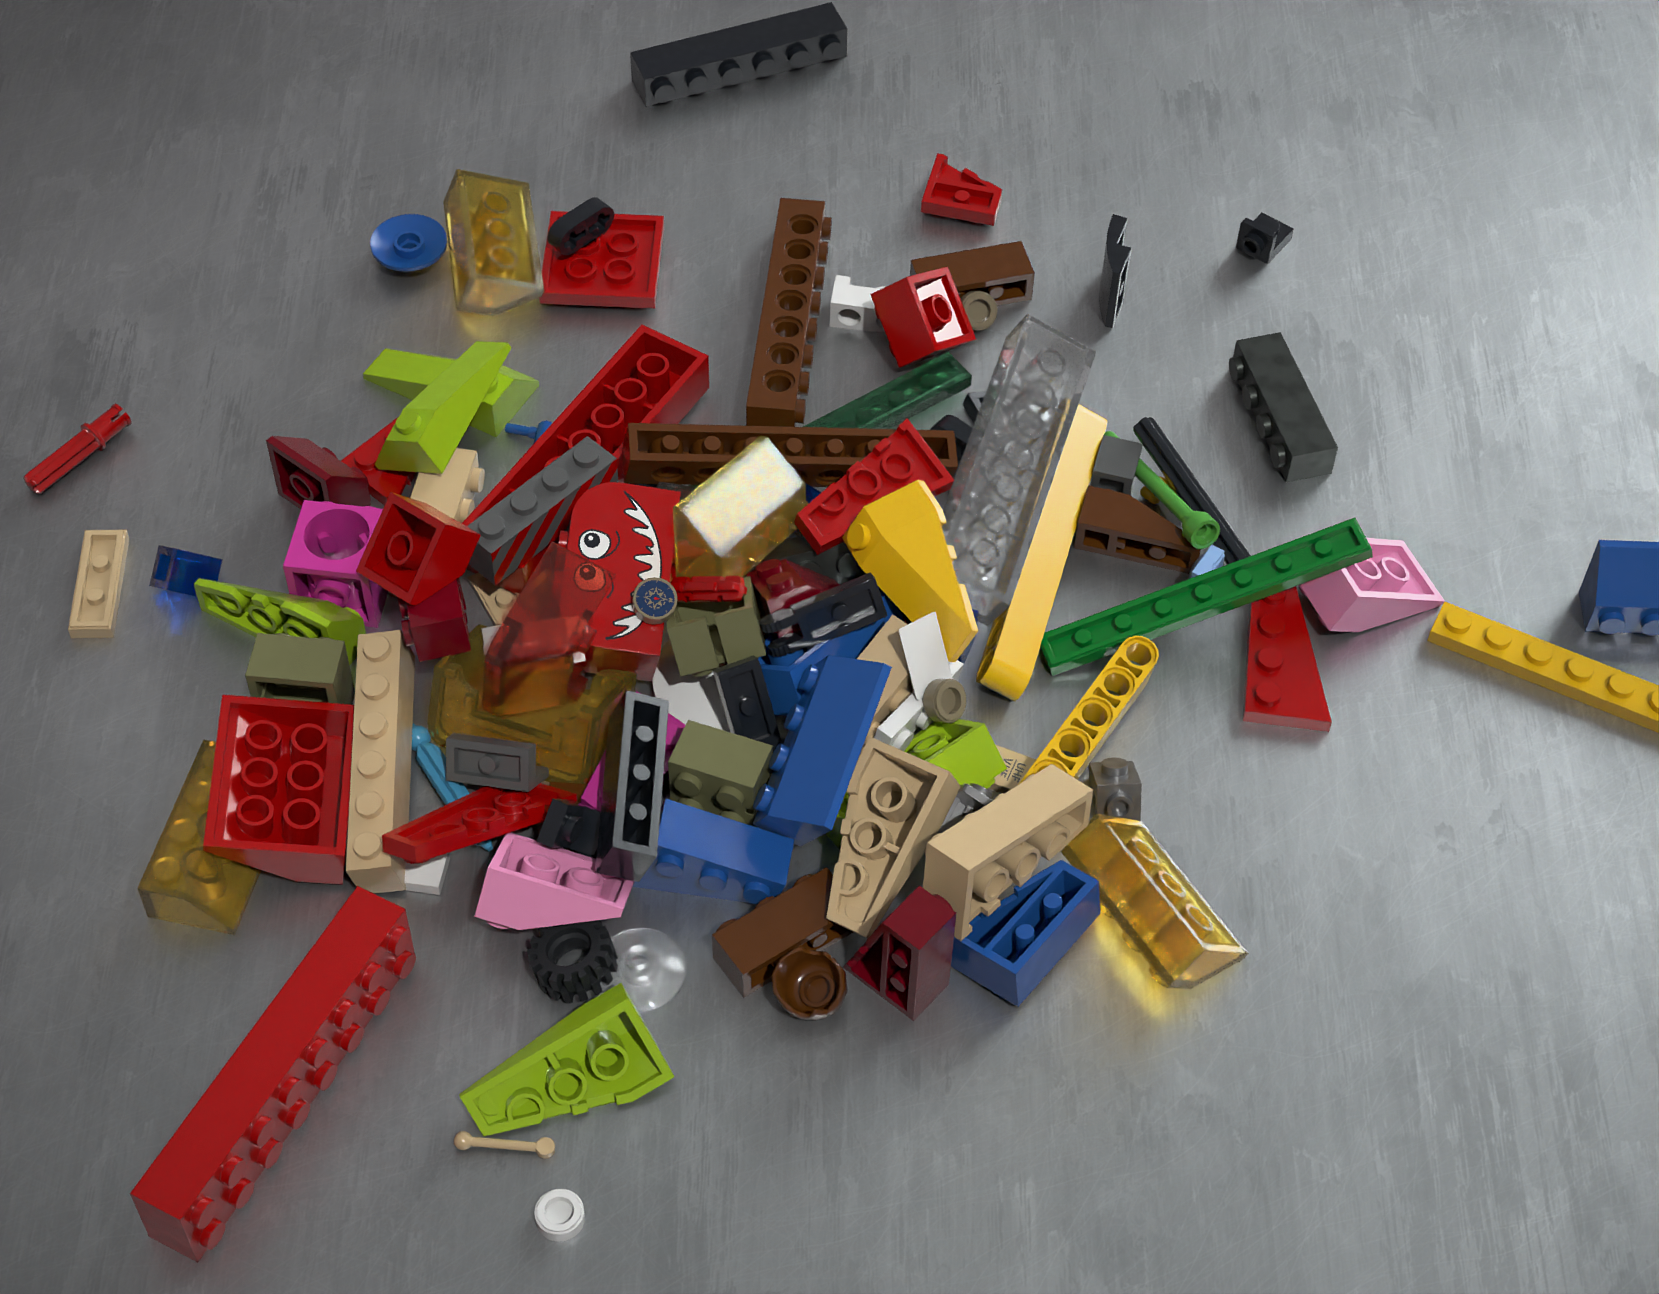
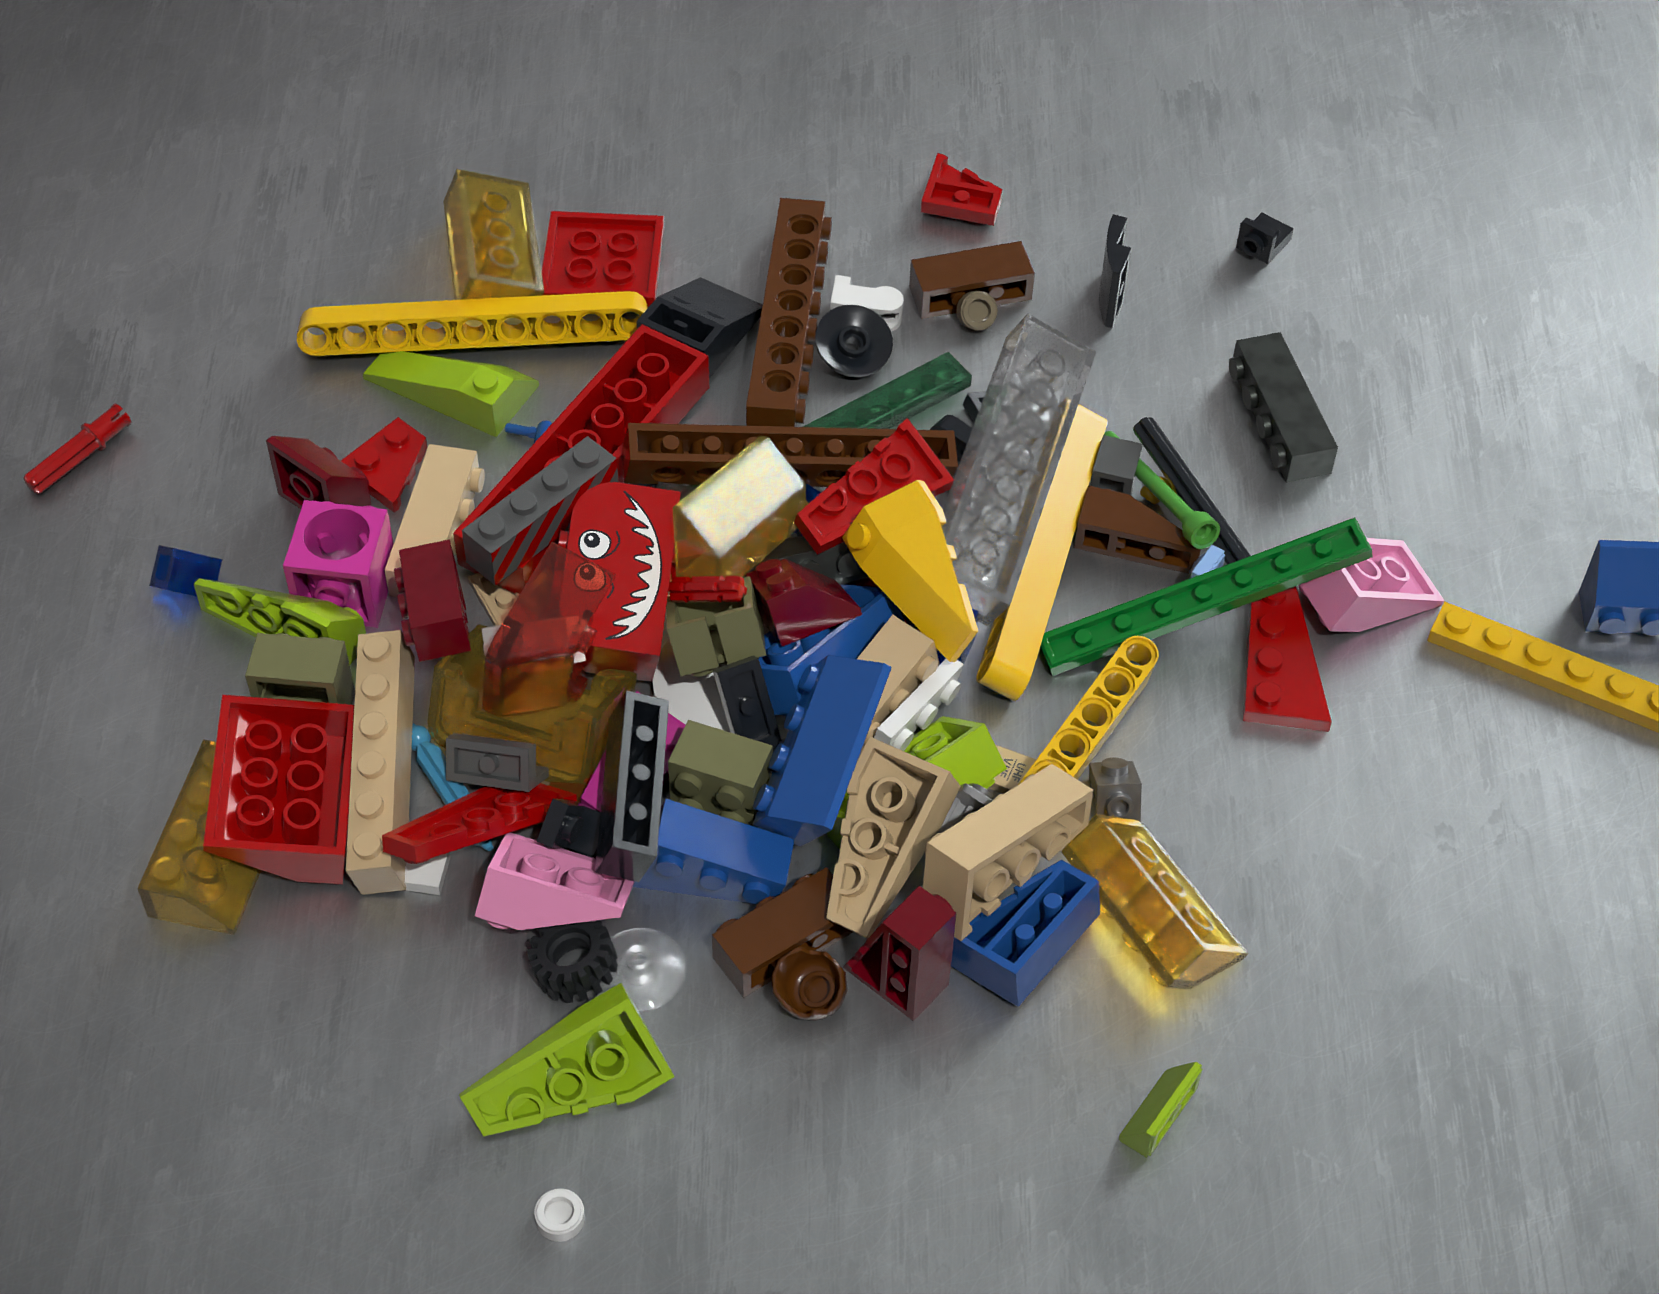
(98, 584): tan tile -> none
(275, 1076): red brick -> none
(408, 242): blue dish -> none
(416, 549): red slope -> none
(440, 415): lime wedge -> none
(458, 335): none -> yellow beam
(543, 1147): tan hinge -> none
(580, 226): black beam -> none
(654, 600): tile -> none
(703, 318): none -> black slope
(738, 54): black brick -> none
(826, 615): black hinge -> none
(859, 327): none -> black dish
(922, 316): red slope -> none
(924, 652): white sticker -> none
(944, 700): dark tan tile -> none
(1161, 1108): none -> lime slope

